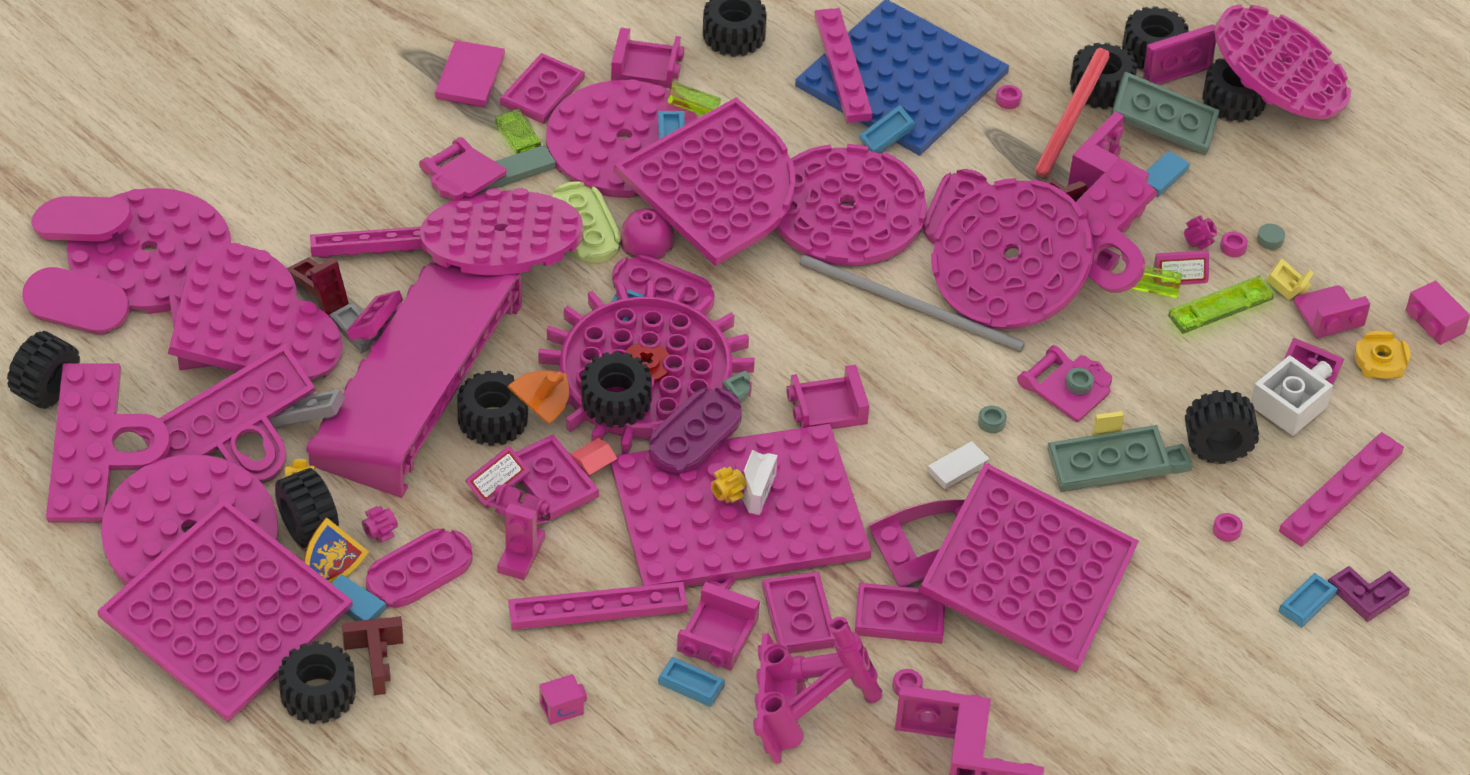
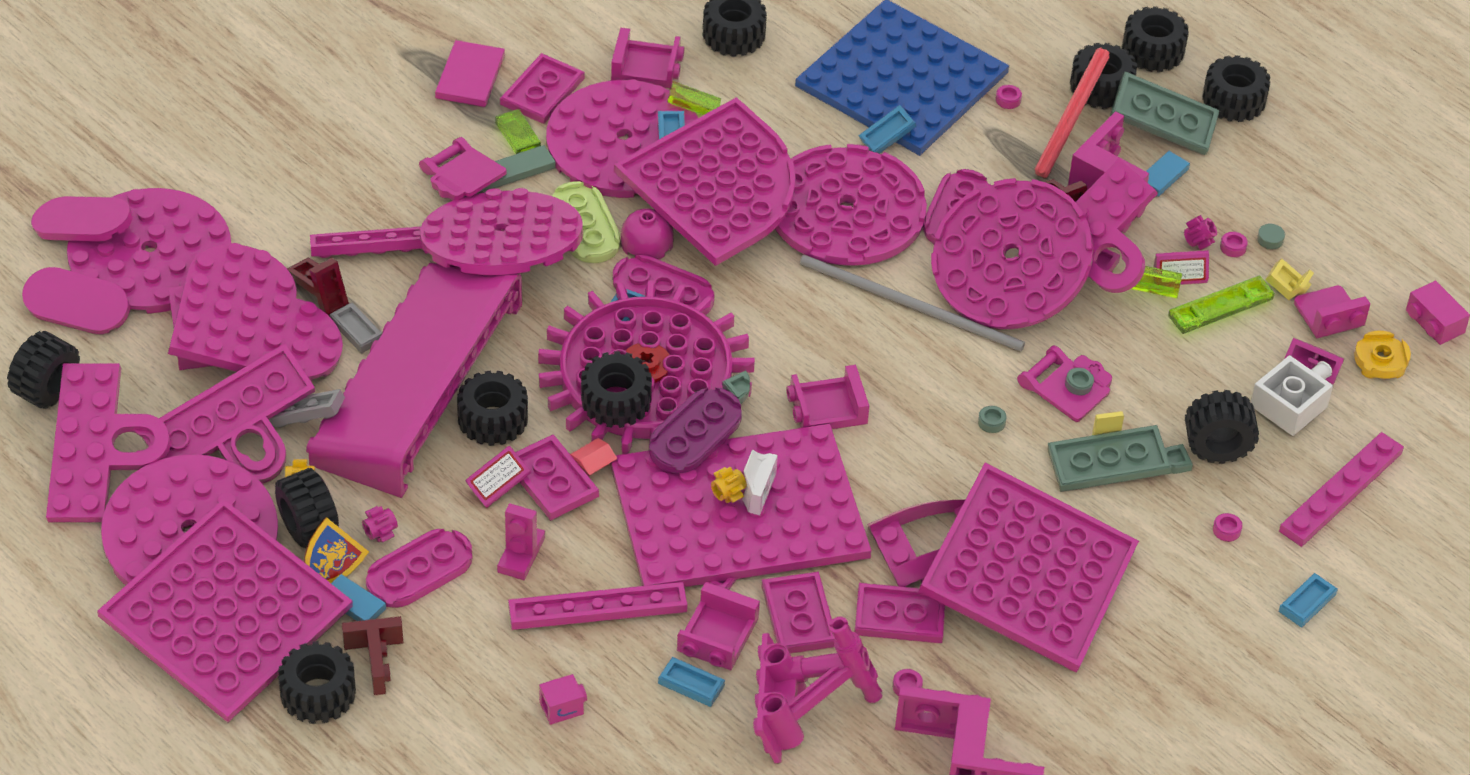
(374, 316): dark pink plate -> none
(508, 494): dark pink hinge -> none
(543, 392): orange shield -> none
(843, 65): dark pink plate -> none
(958, 465): white tile -> none
(1180, 55): dark pink tile -> none
(1307, 79): dark pink plate -> none
(1367, 598): magenta tile -> none

